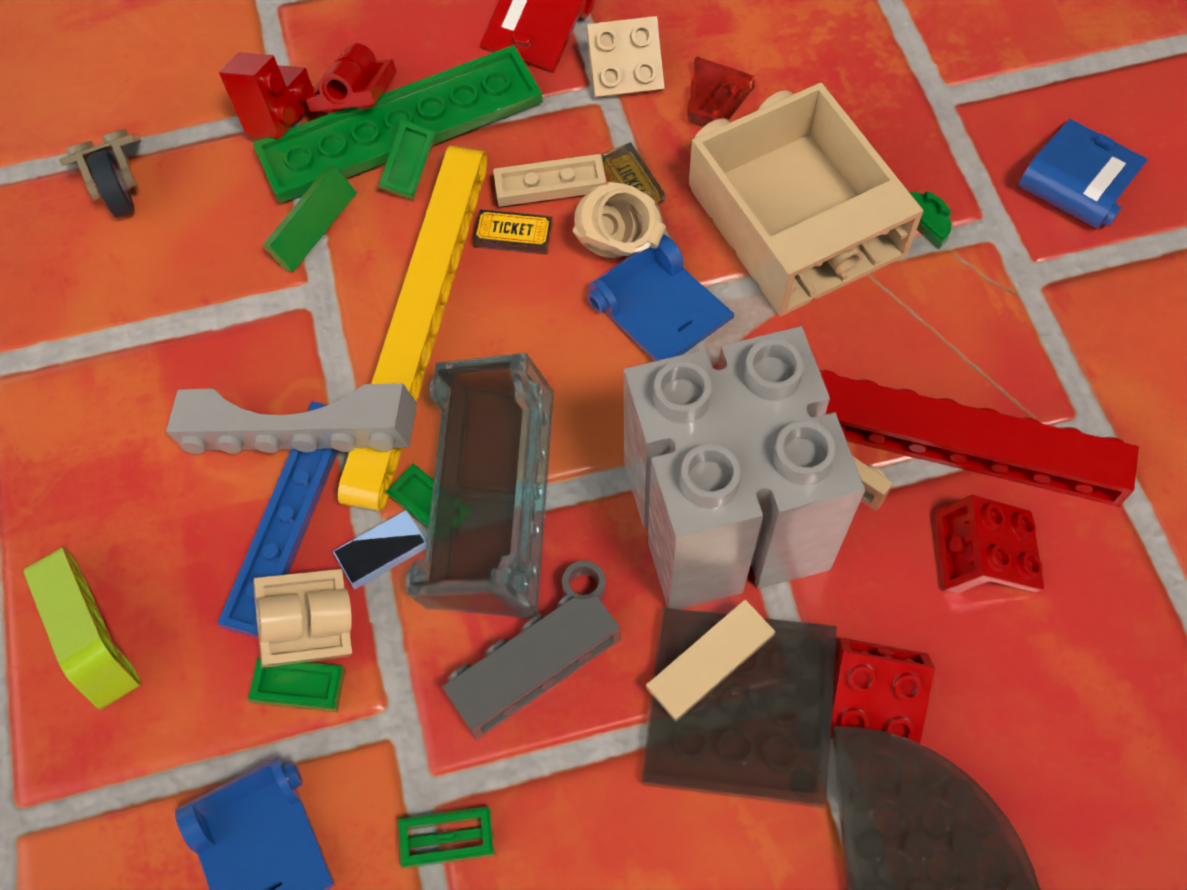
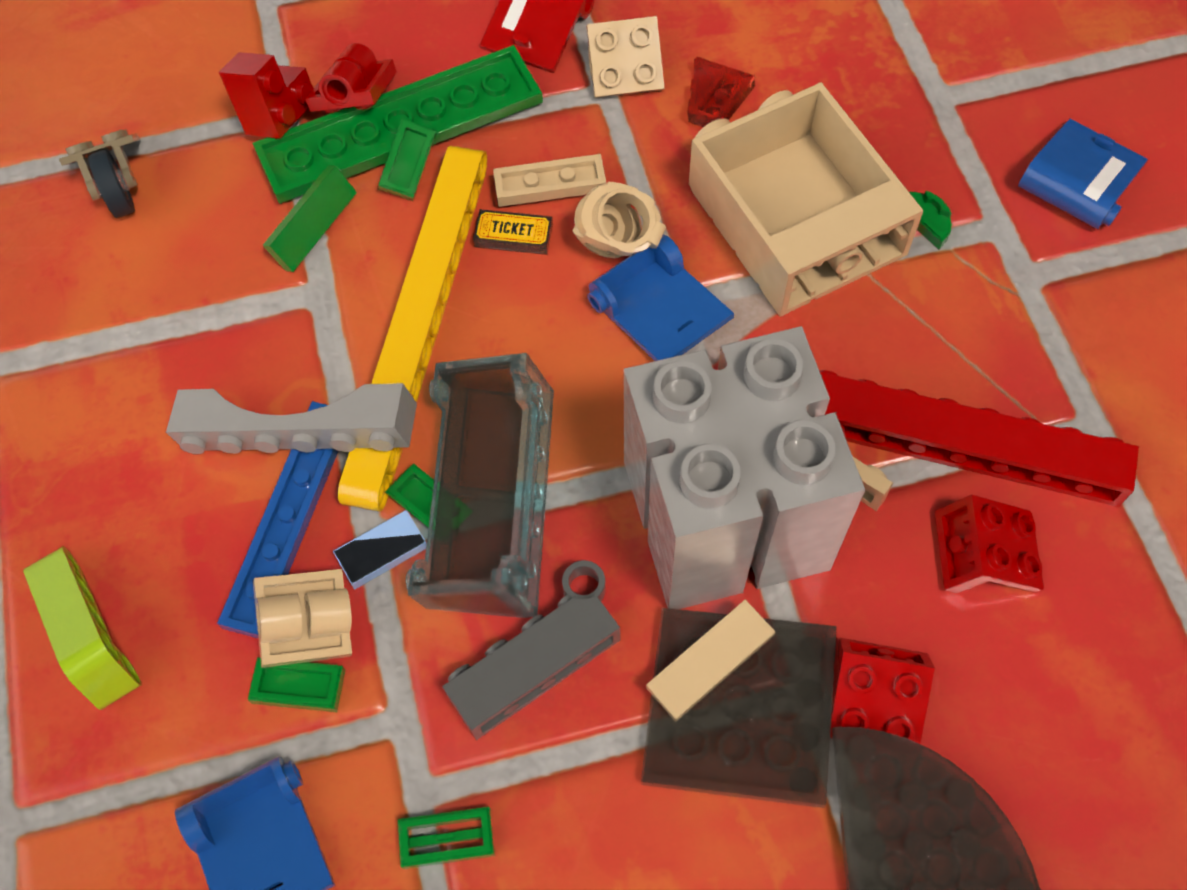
(627, 167): clear smoke tile -> none

